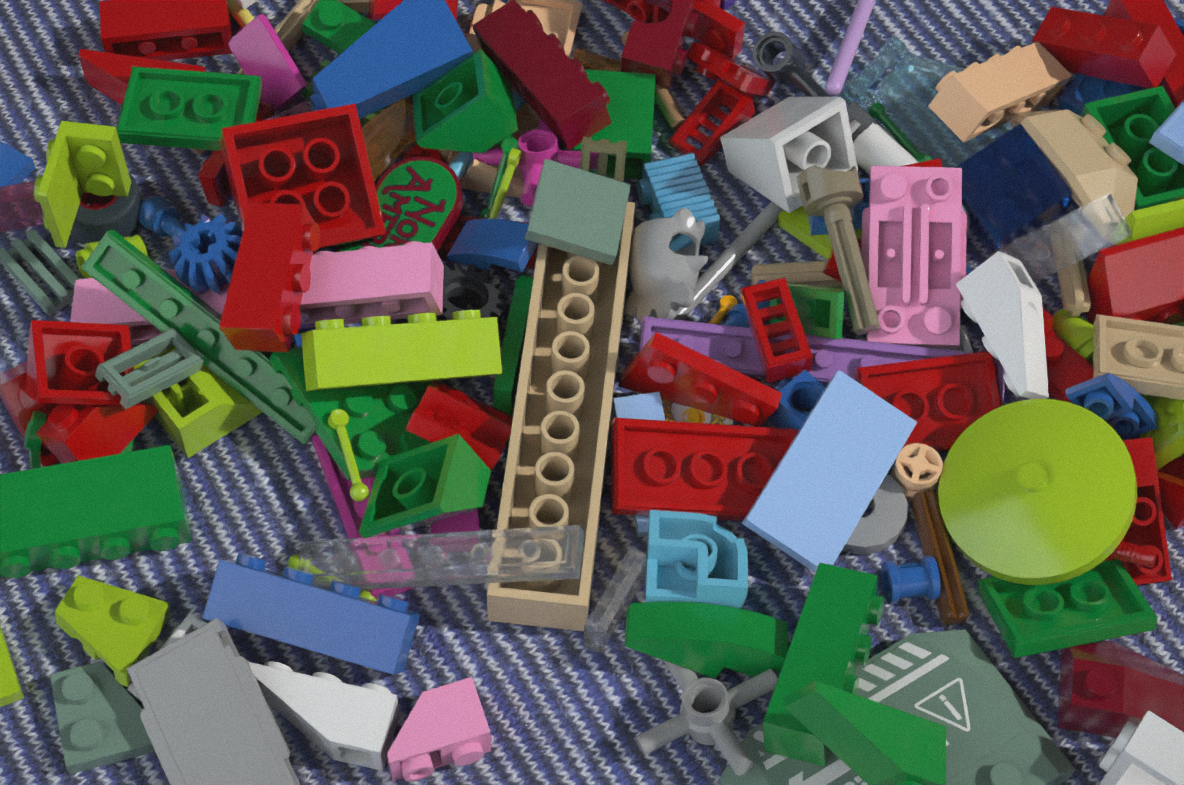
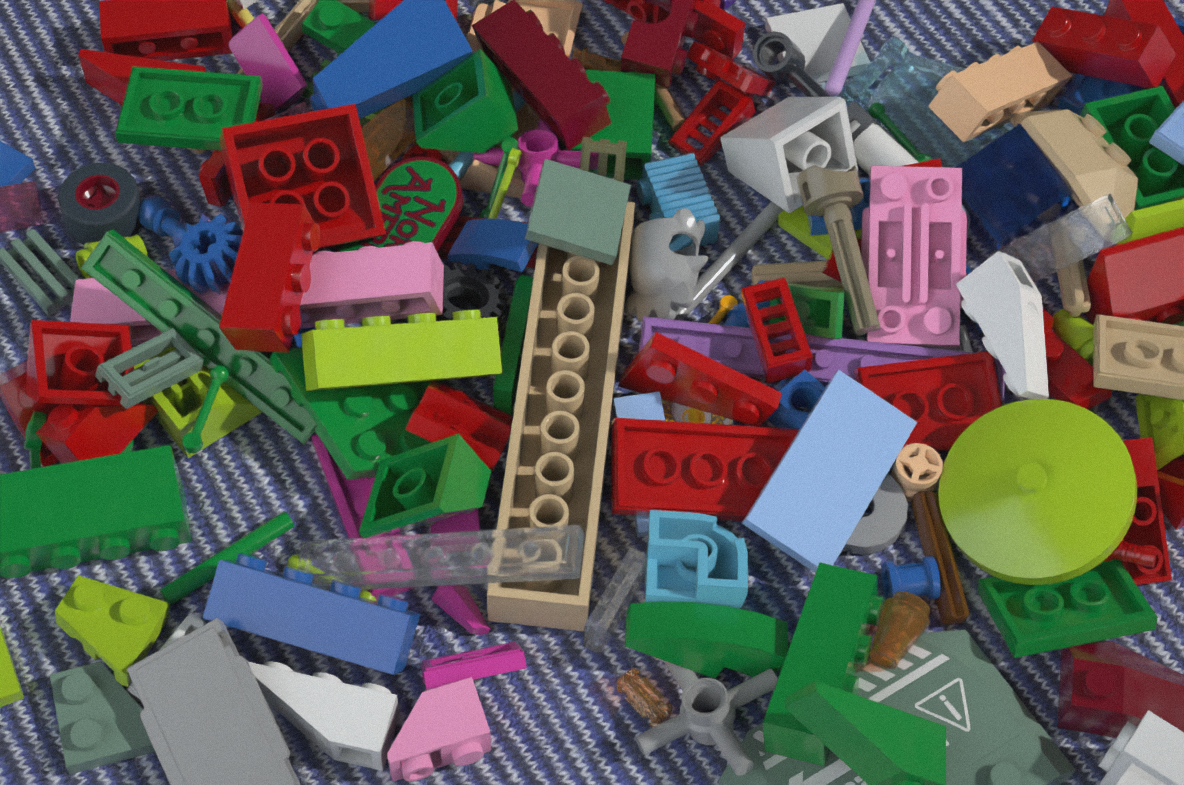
(79, 161): lime bracket -> none
(192, 441): none -> green hinge
(206, 570): none -> green bar
(338, 420): lime hinge -> none
(461, 607): none -> dark pink bar
(473, 664): none -> dark pink tile
(644, 697): none -> clear orange piece
(819, 37): none -> white tile
(899, 627): none -> clear orange cone
(1116, 404): blue slope -> none

